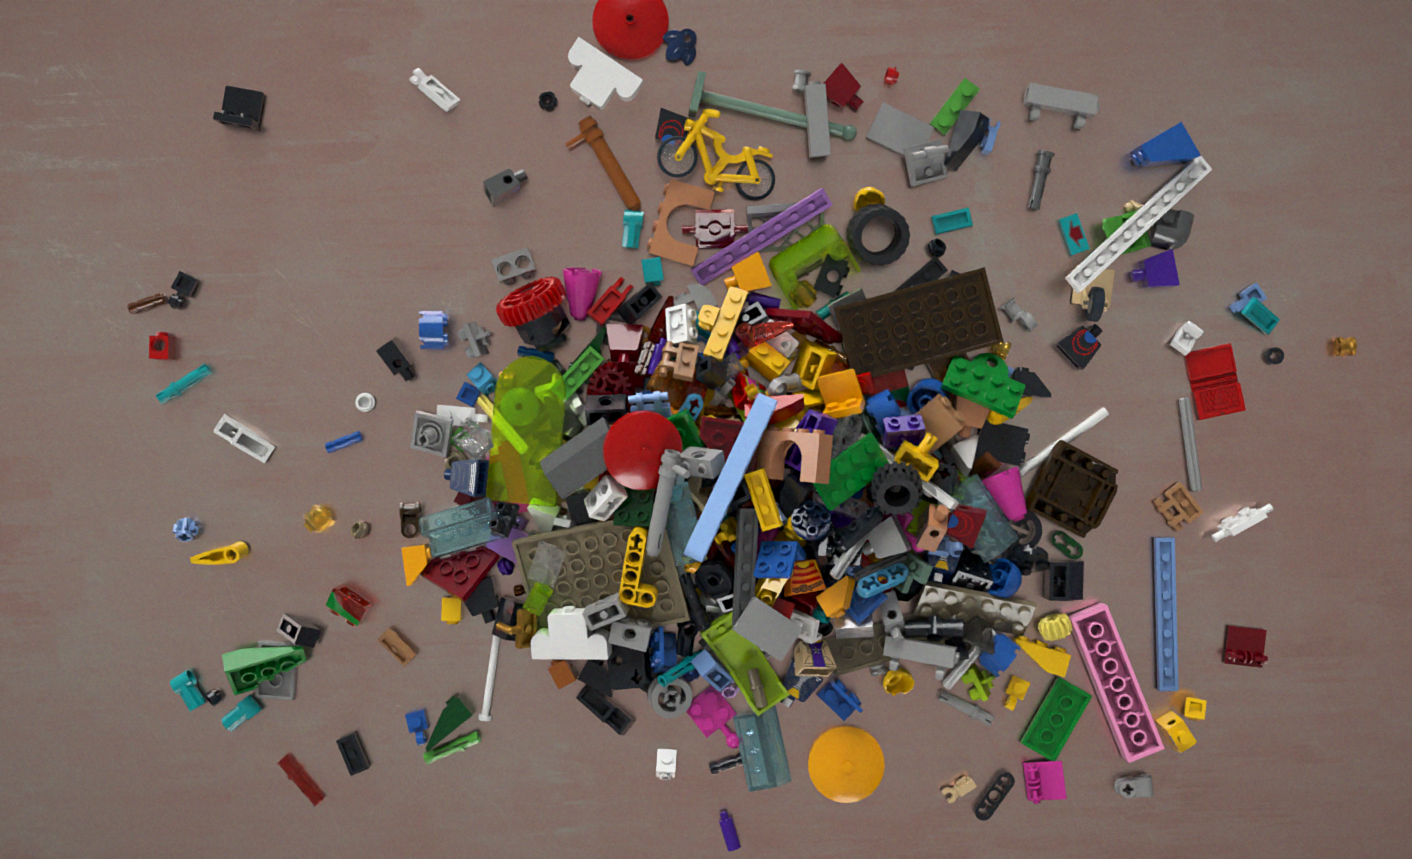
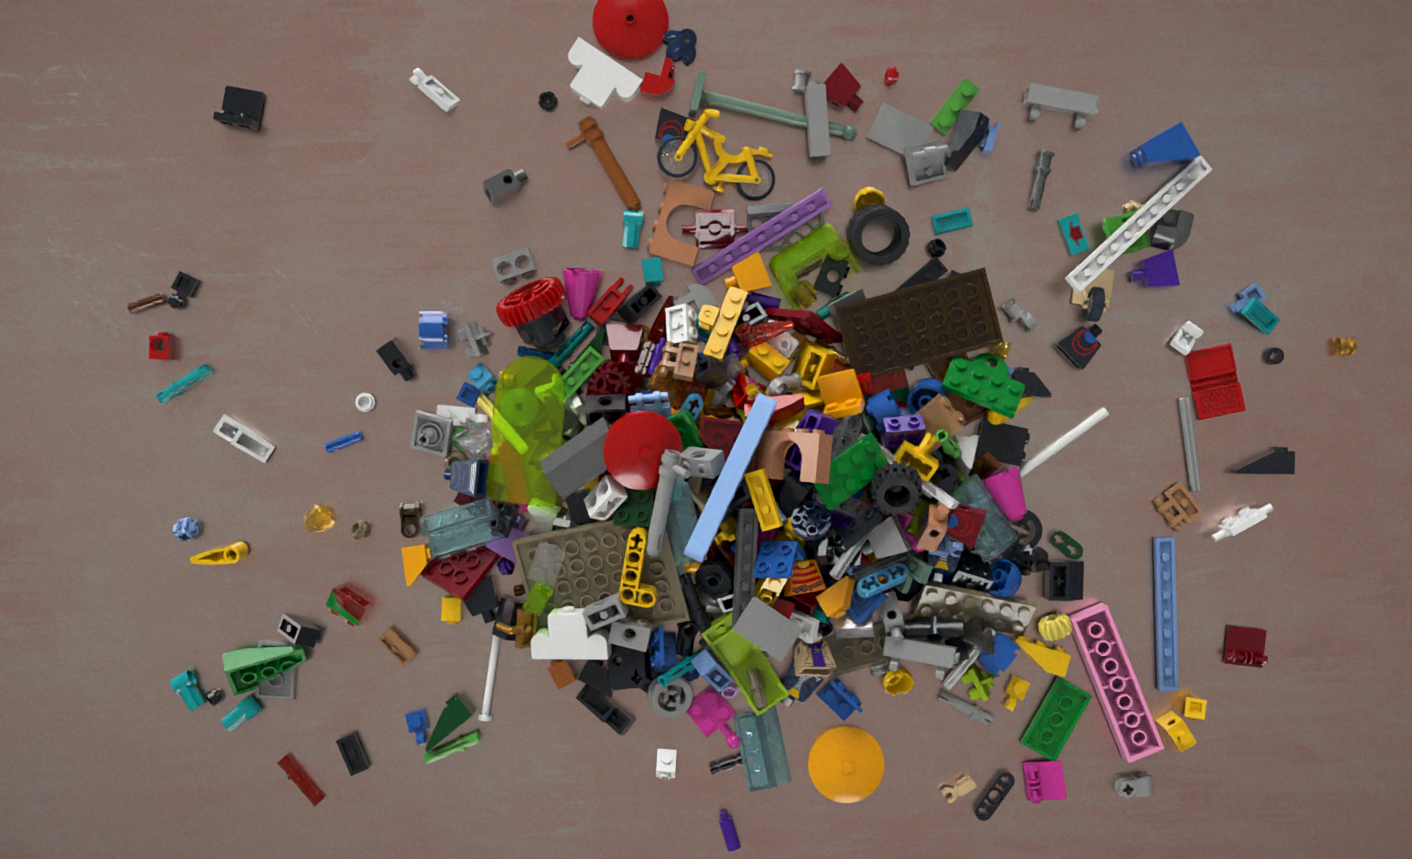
(571, 344): none -> teal pin
(659, 86): none -> red brick
(949, 445): none -> bright green pin
(973, 413): nougat torso -> none
(1073, 489): dark brown wedge -> none
(1270, 462): none -> black slope

